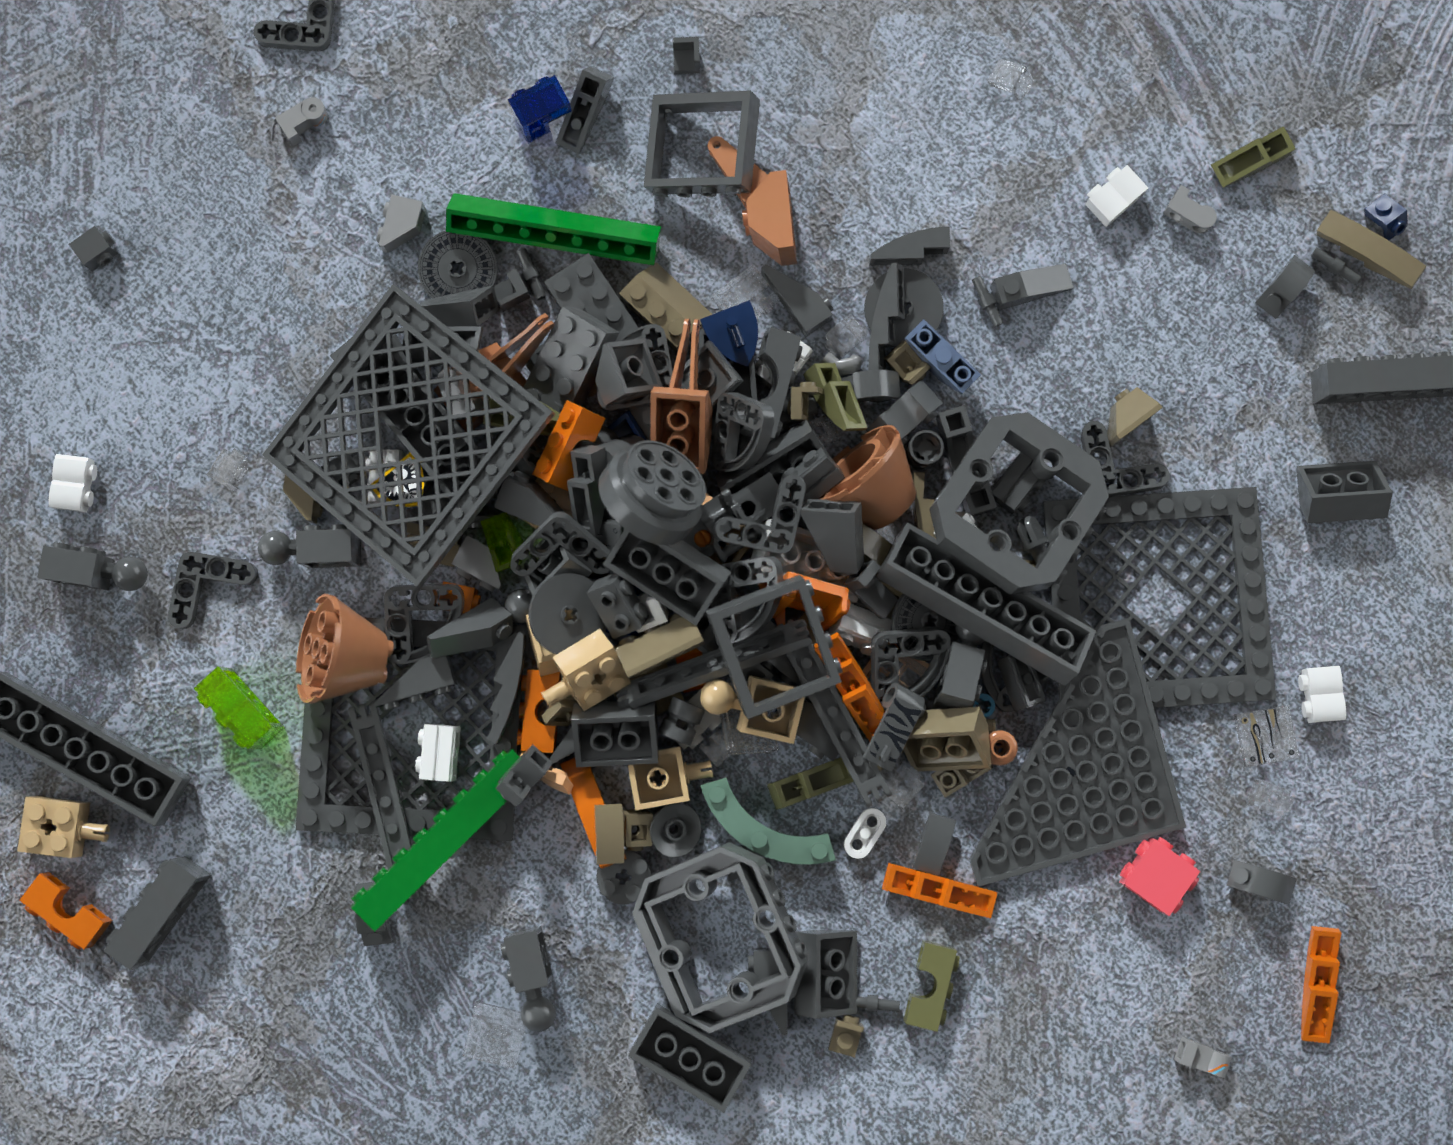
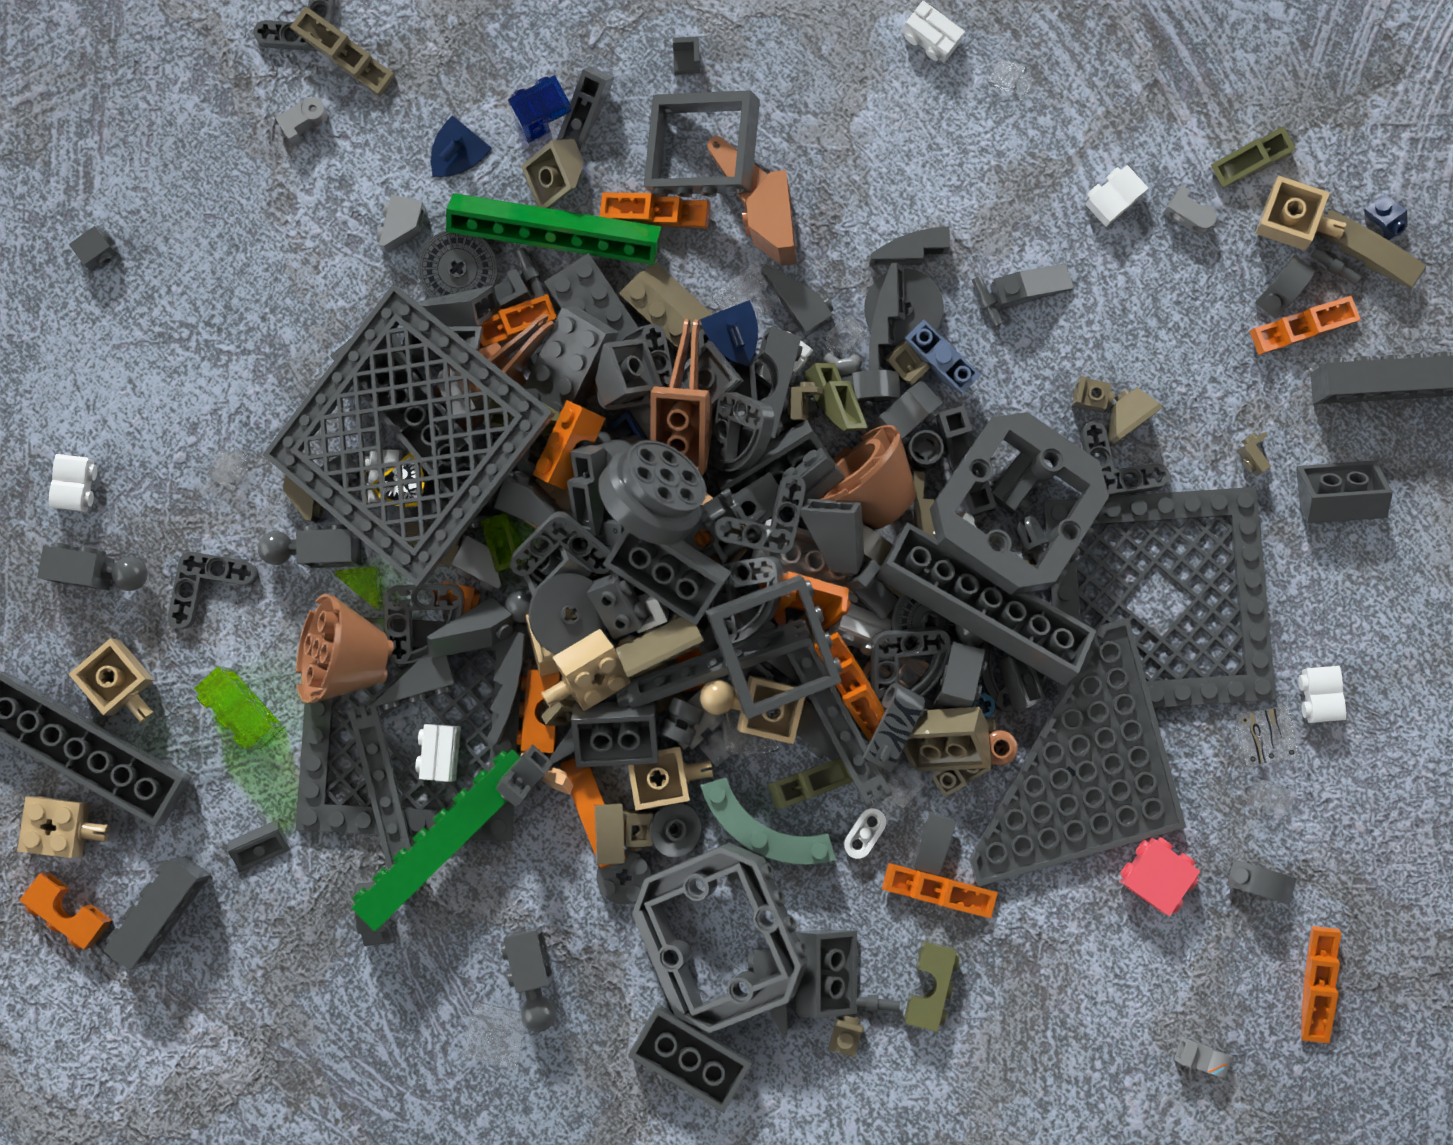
(129, 680): none -> tan brick
(258, 846): none -> dark grey slope
(342, 51): none -> dark tan slope
(365, 583): none -> clear neon green slope
(456, 149): none -> dark blue shield
(514, 320): none -> orange slope
(553, 171): none -> dark tan slope
(656, 210): none -> orange slope
(933, 32): none -> white brick
(1083, 397): none -> dark tan brick
(1252, 457): none -> dark tan bracket
(1305, 325): none -> orange slope
(1306, 220): none -> tan brick

